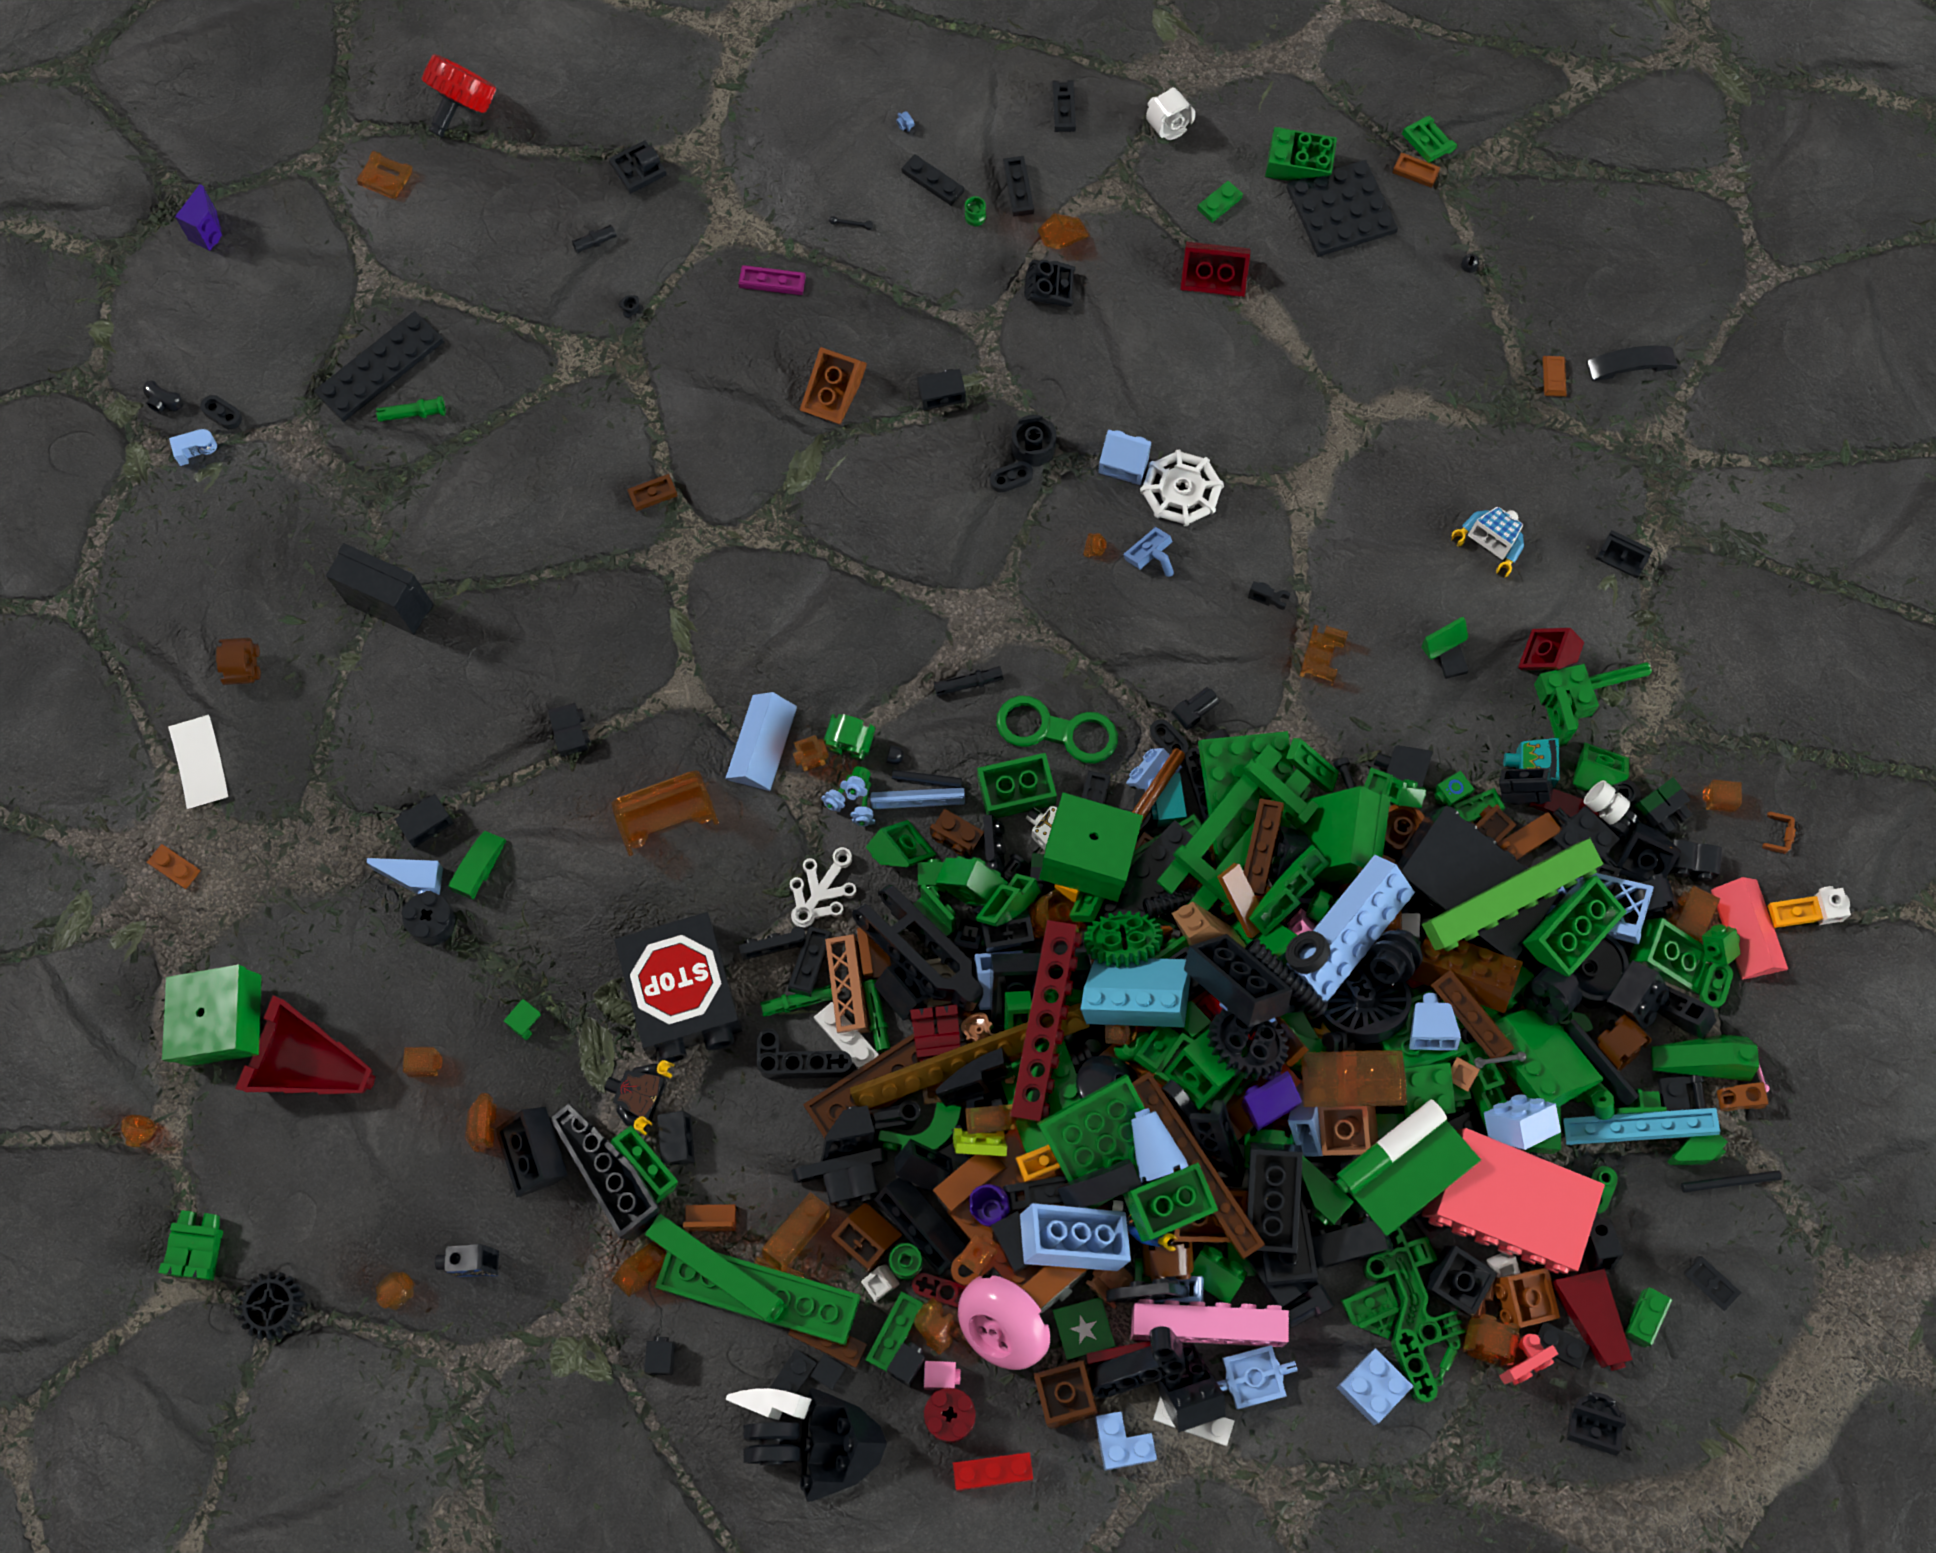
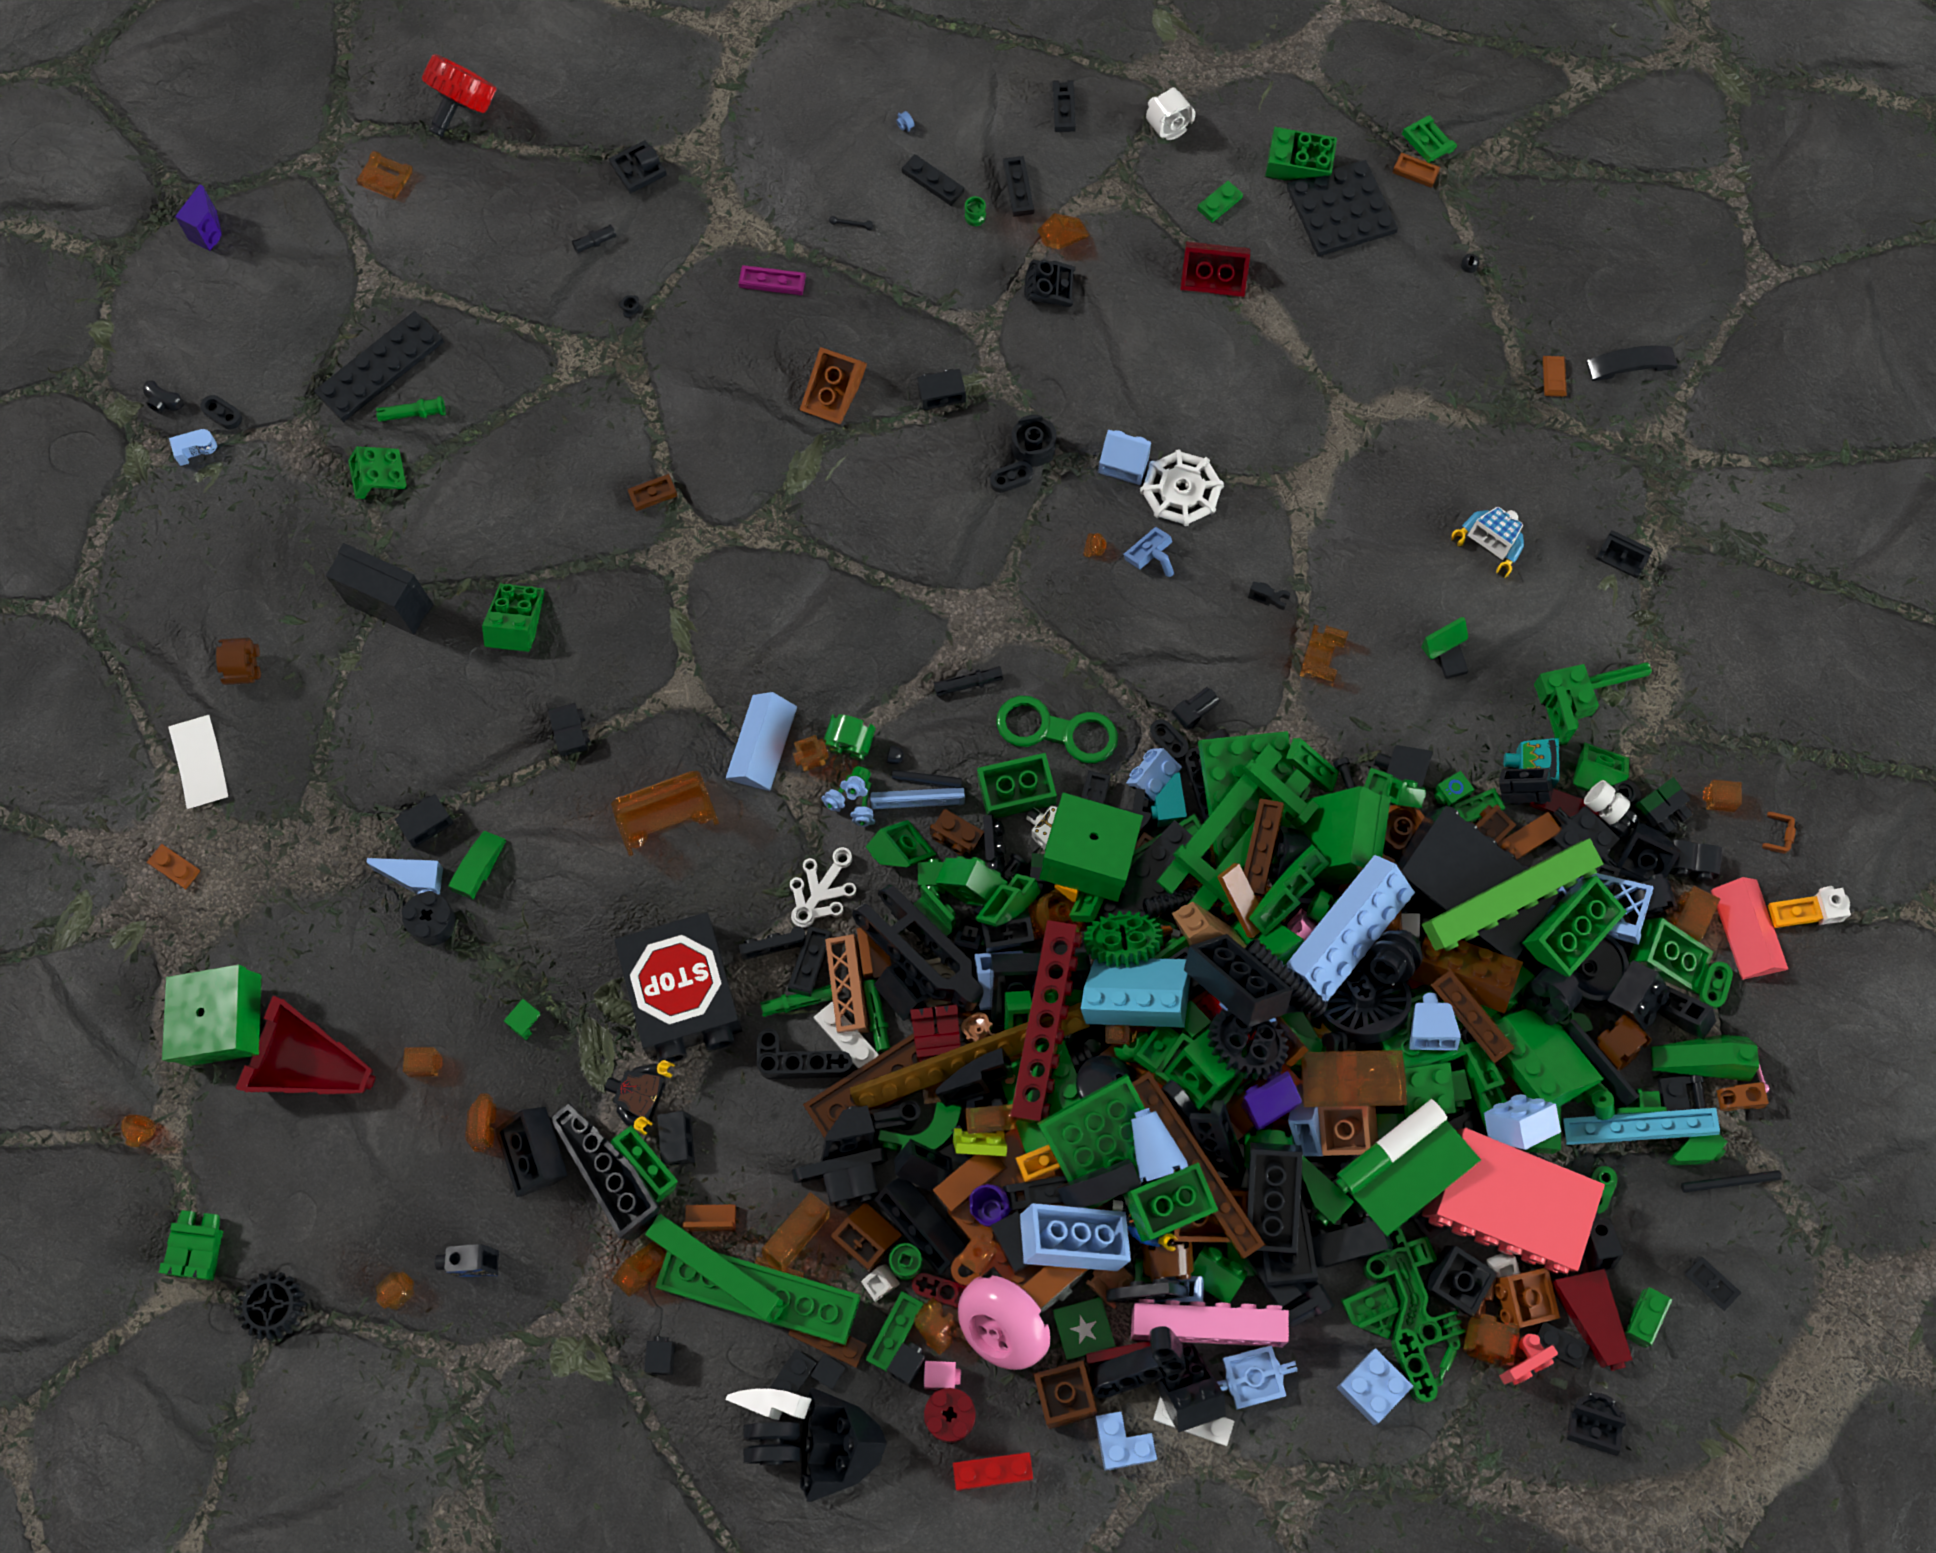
(375, 469): none -> green bracket
(513, 617): none -> green slope
(1159, 782): dark orange axle -> none
(1314, 962): black tyre -> none
(1464, 1073): nougat plate -> none
(1479, 1062): dark grey hinge -> none
(1551, 649): dark red slope -> none
(1721, 944): green brick -> none

